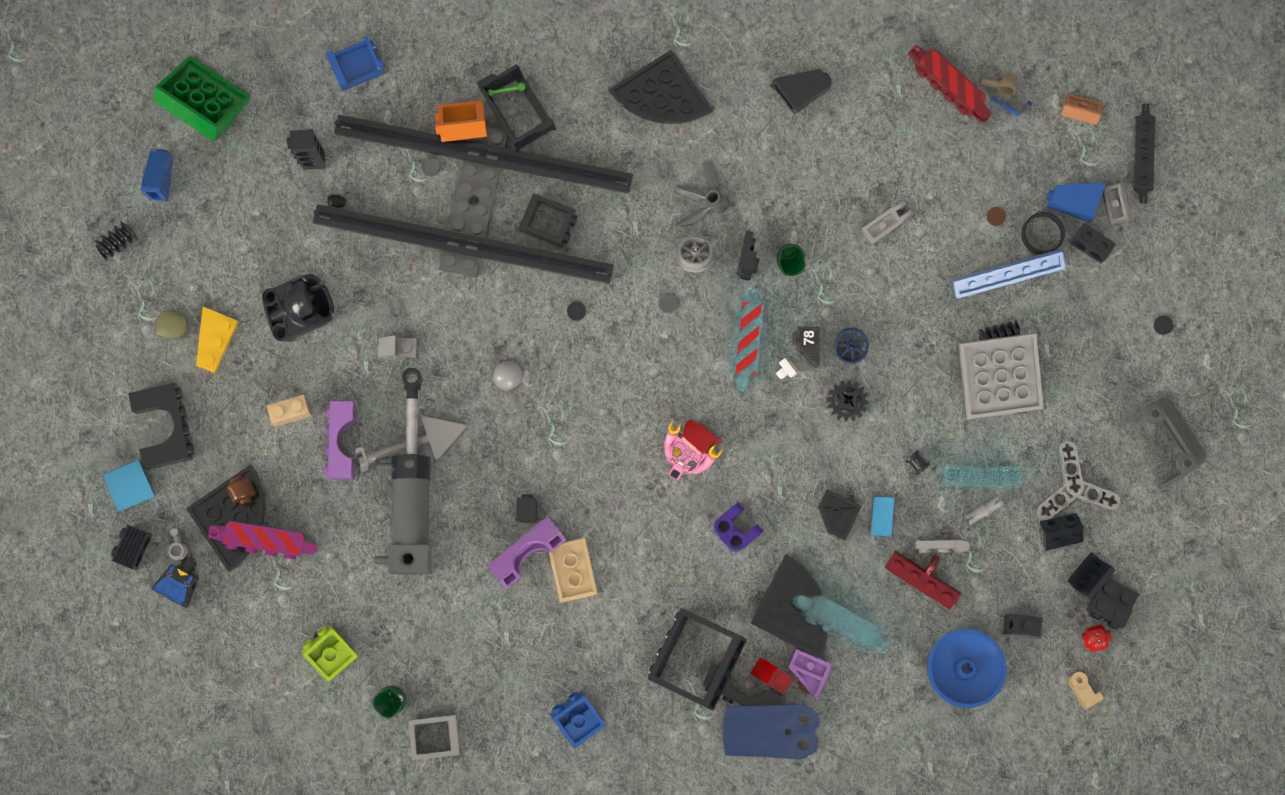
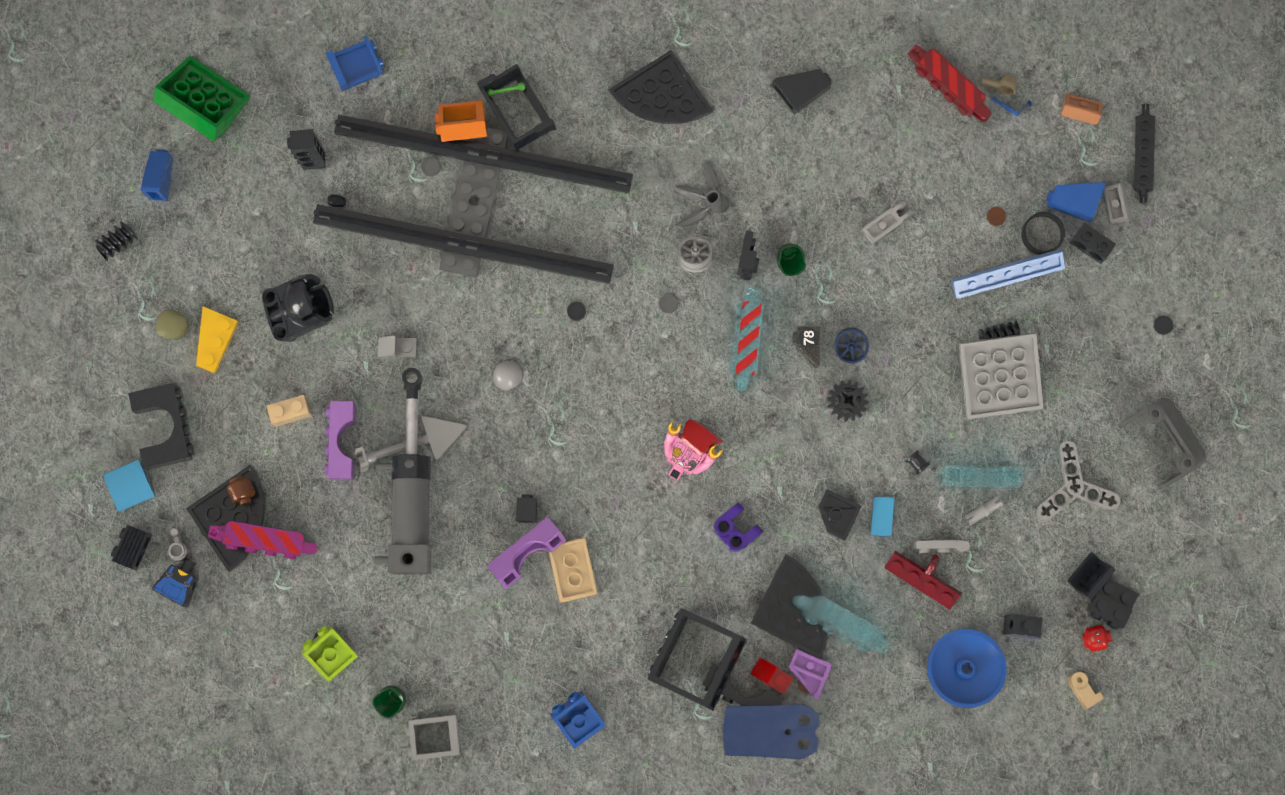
(529, 216): black window -> none
(788, 368): white tile -> none
(1062, 531): black bracket -> none

